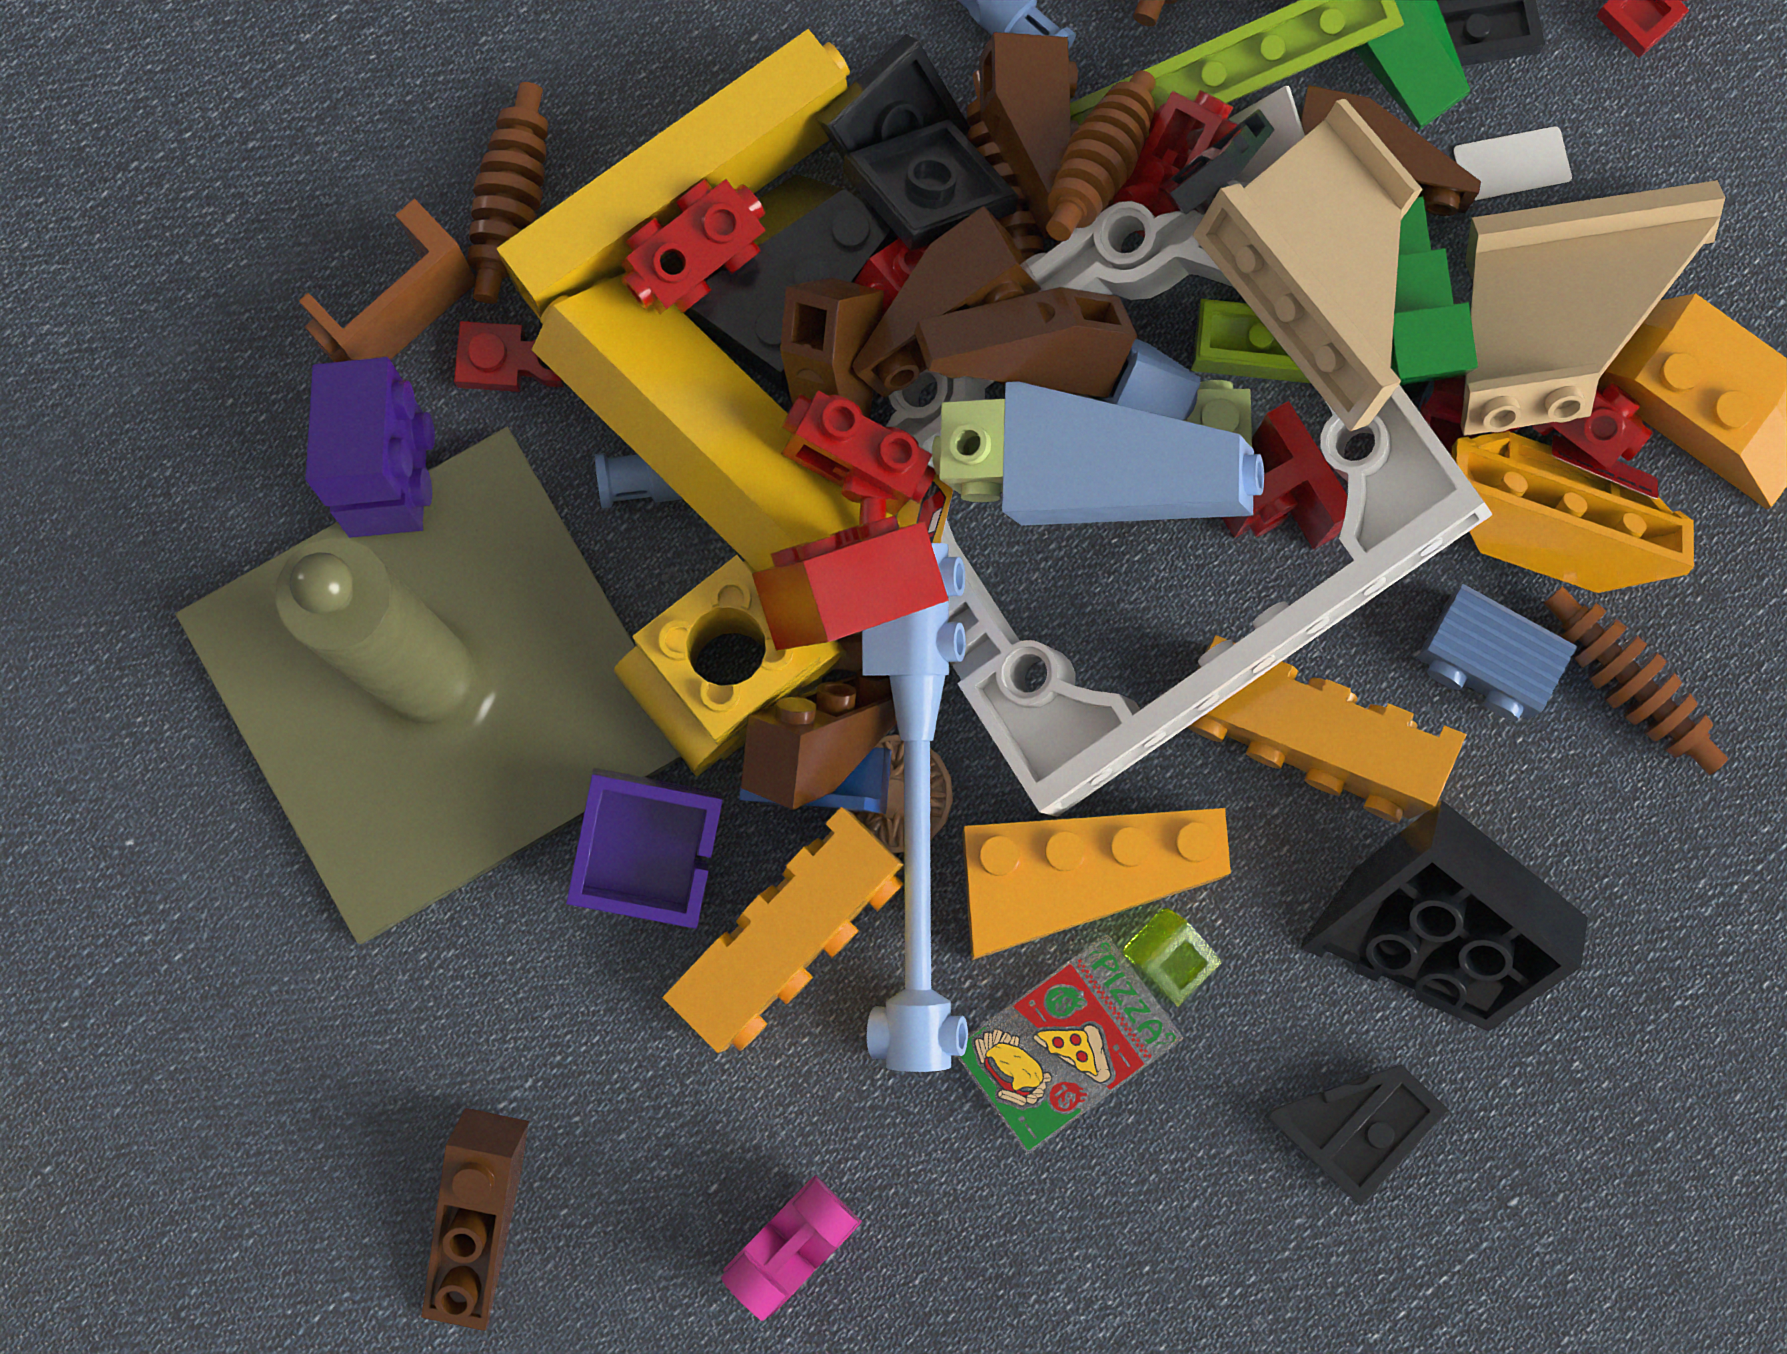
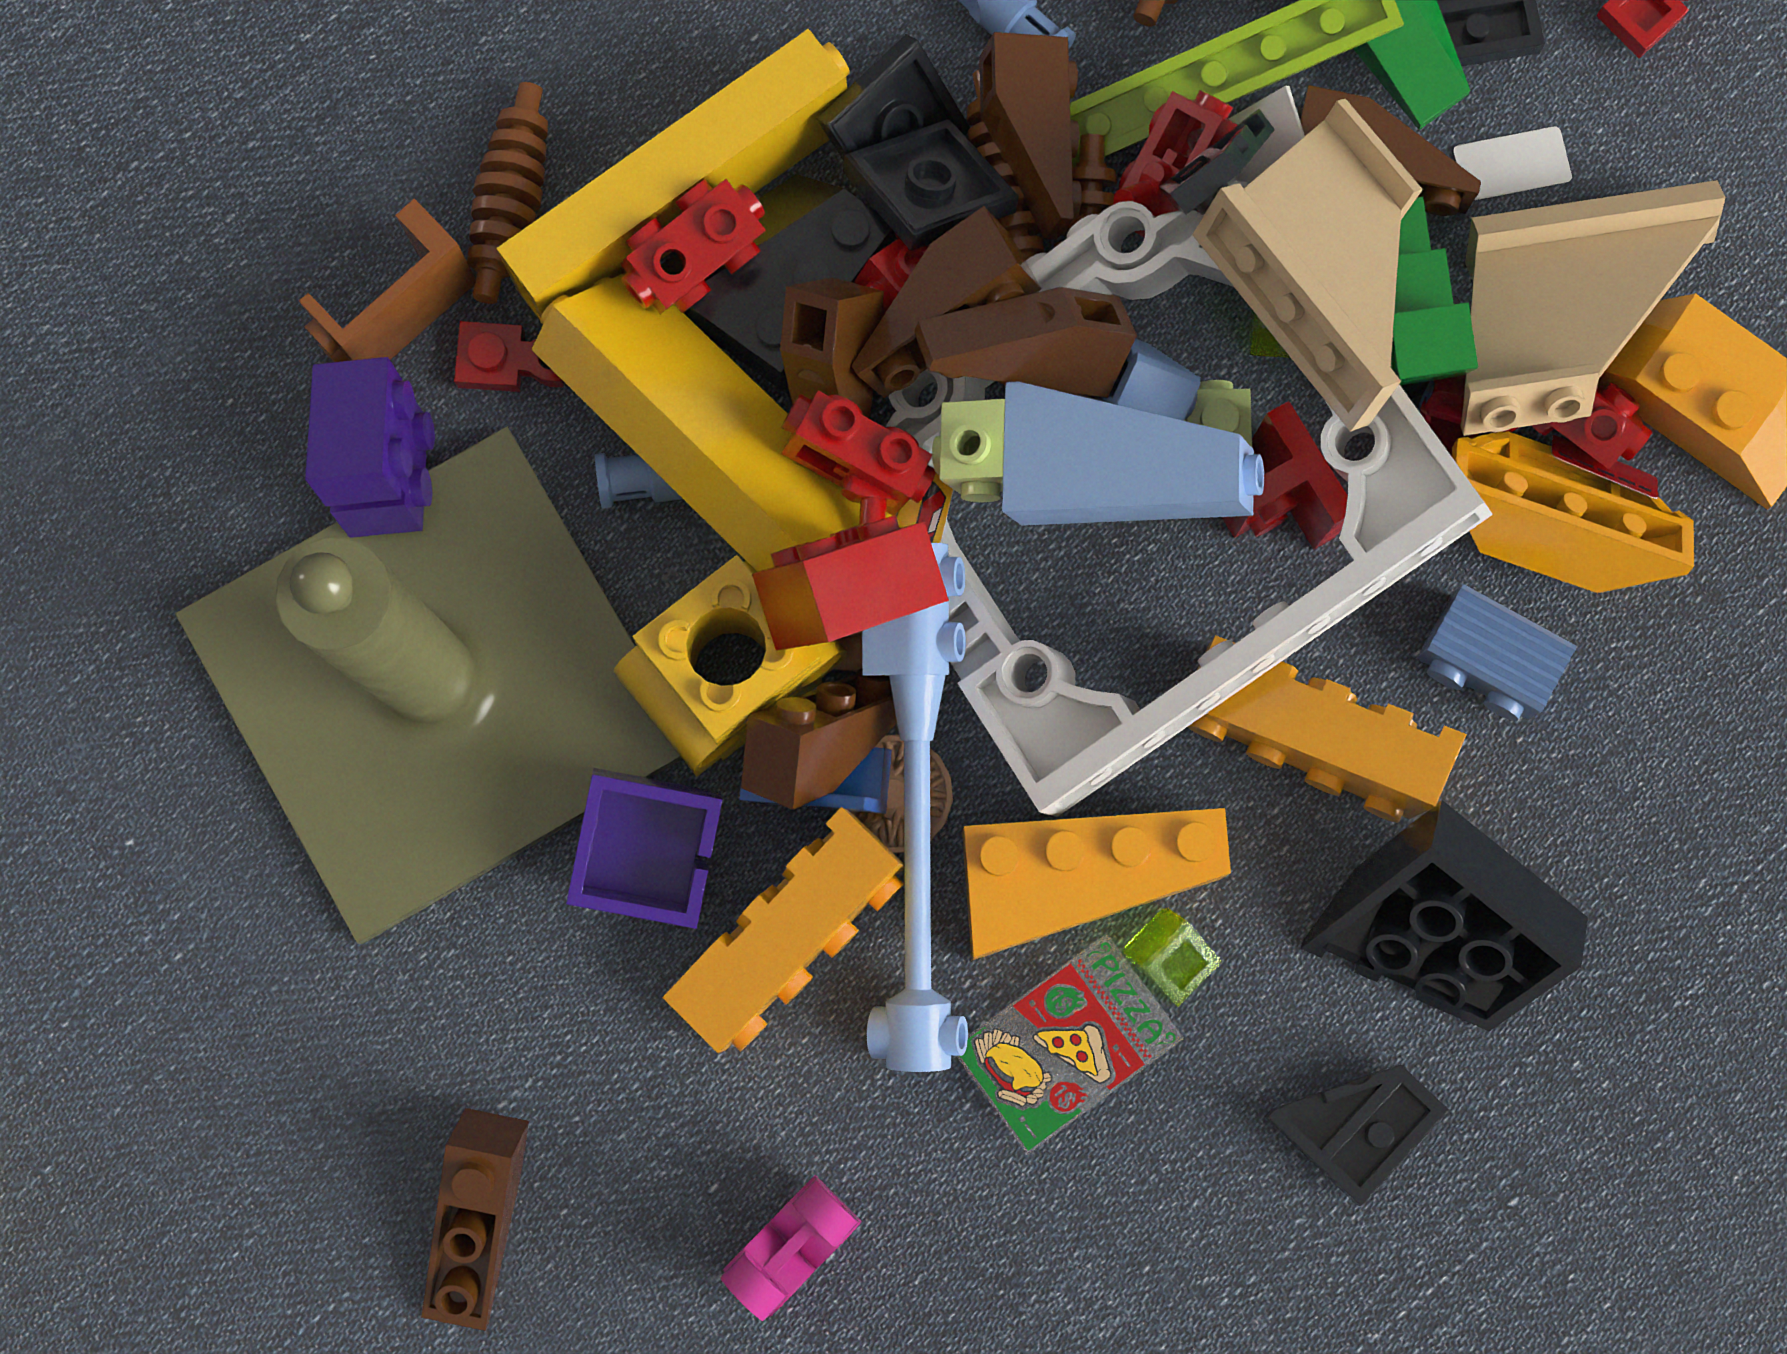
(1101, 155): dark orange piece -> none
(1237, 343): lime slope -> none
(1636, 680): dark orange piece -> none

